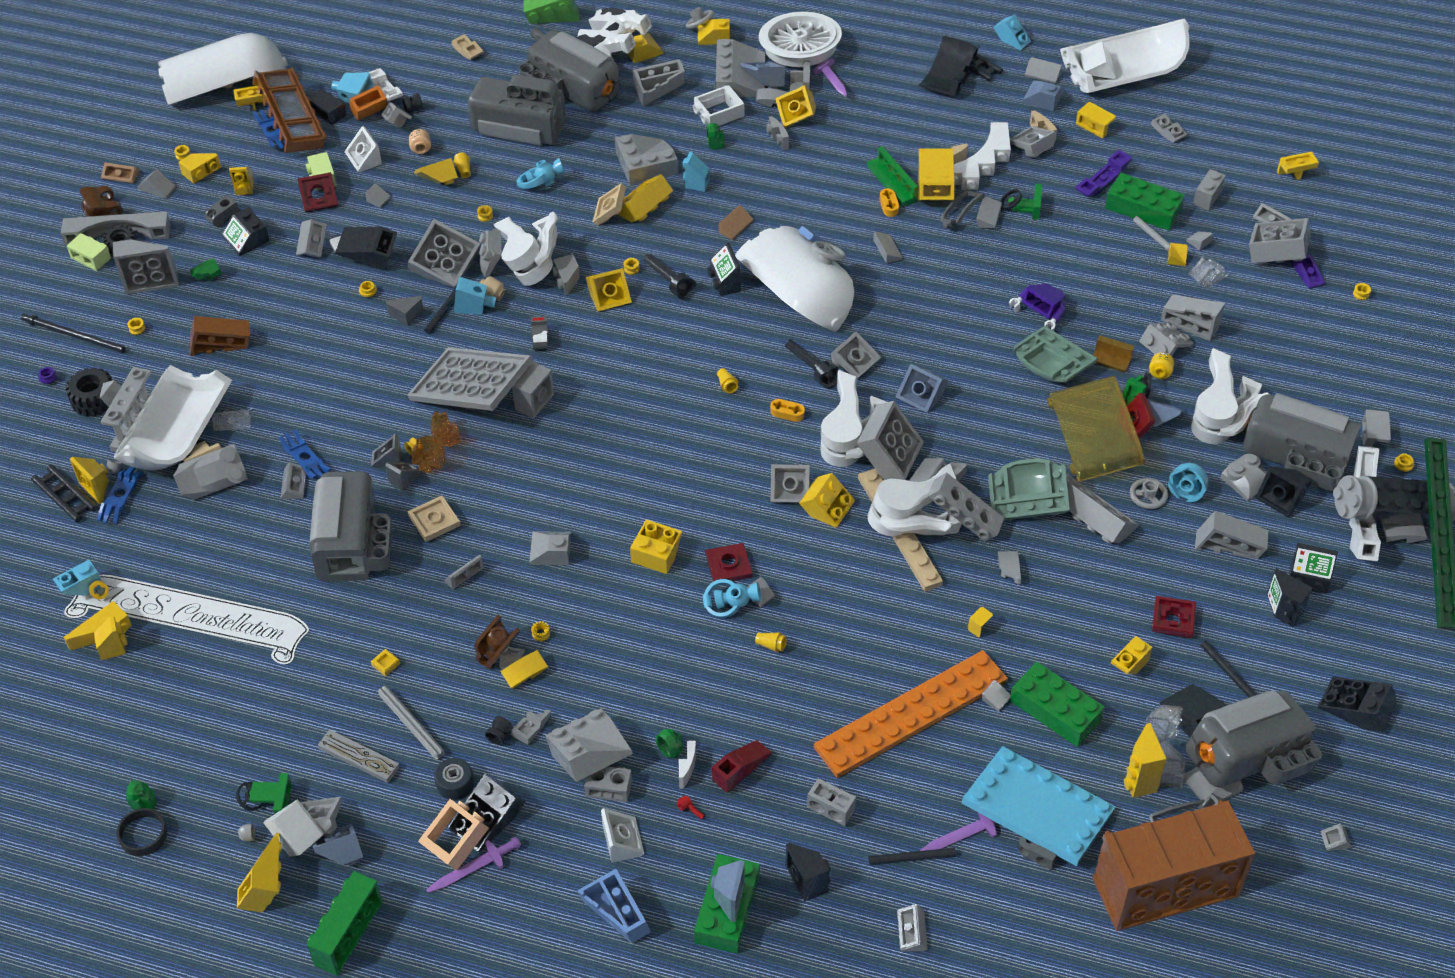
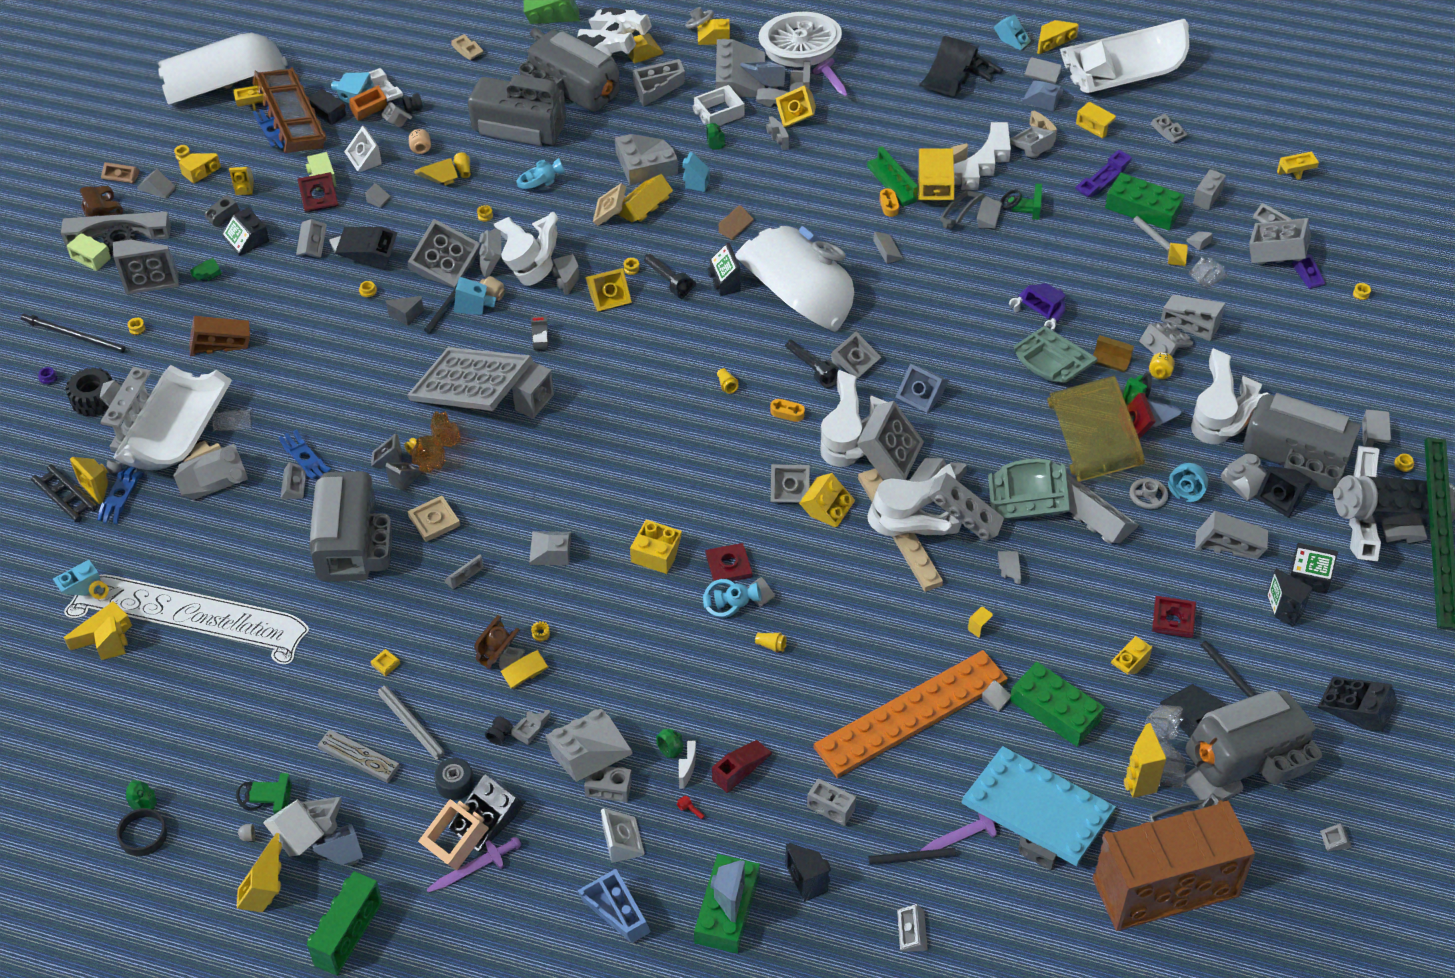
(1056, 34): none -> yellow slope

